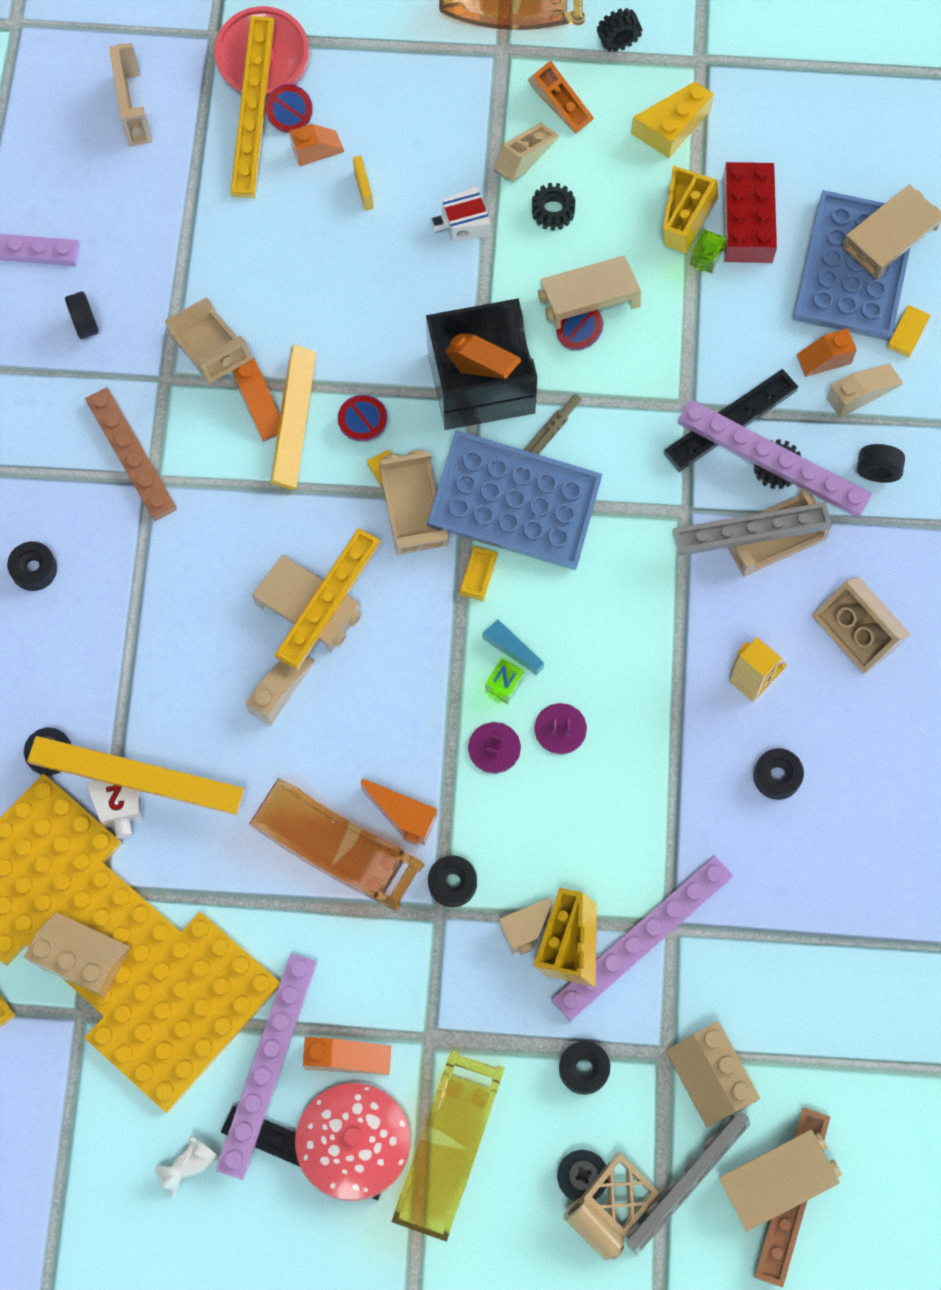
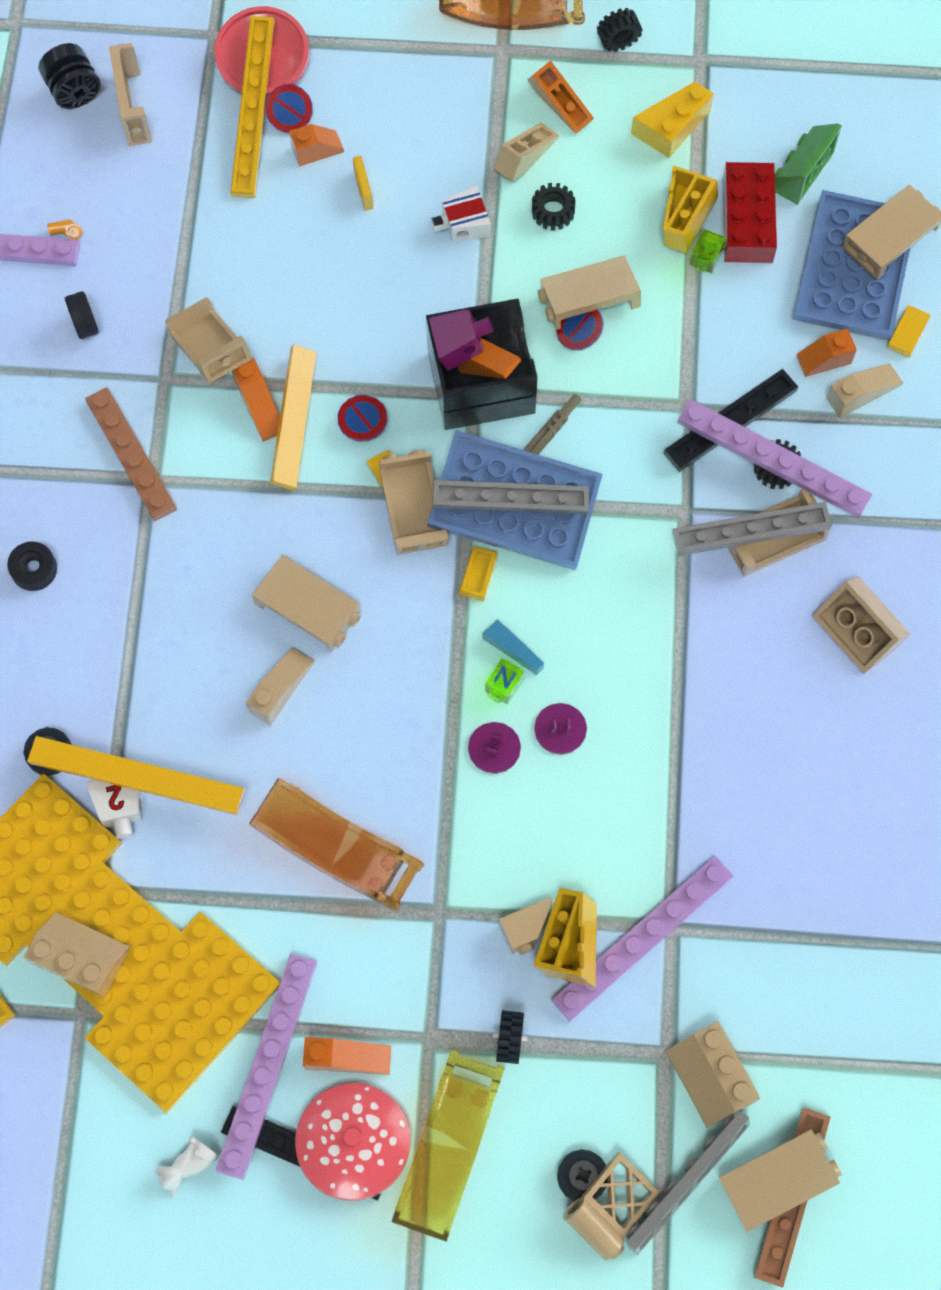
(65, 227): none -> light orange arm
(69, 76): none -> black wheel
(327, 599): yellow tile -> none
(408, 816): orange slope -> none
(447, 866): black tyre -> none
(458, 337): none -> magenta torso
(510, 497): none -> light grey plate
(510, 1037): none -> black wheel
(584, 1051): black tyre -> none
(755, 668): yellow wedge -> none
(782, 759): black tyre -> none
(806, 162): none -> bright green slope
(881, 463): black tyre -> none

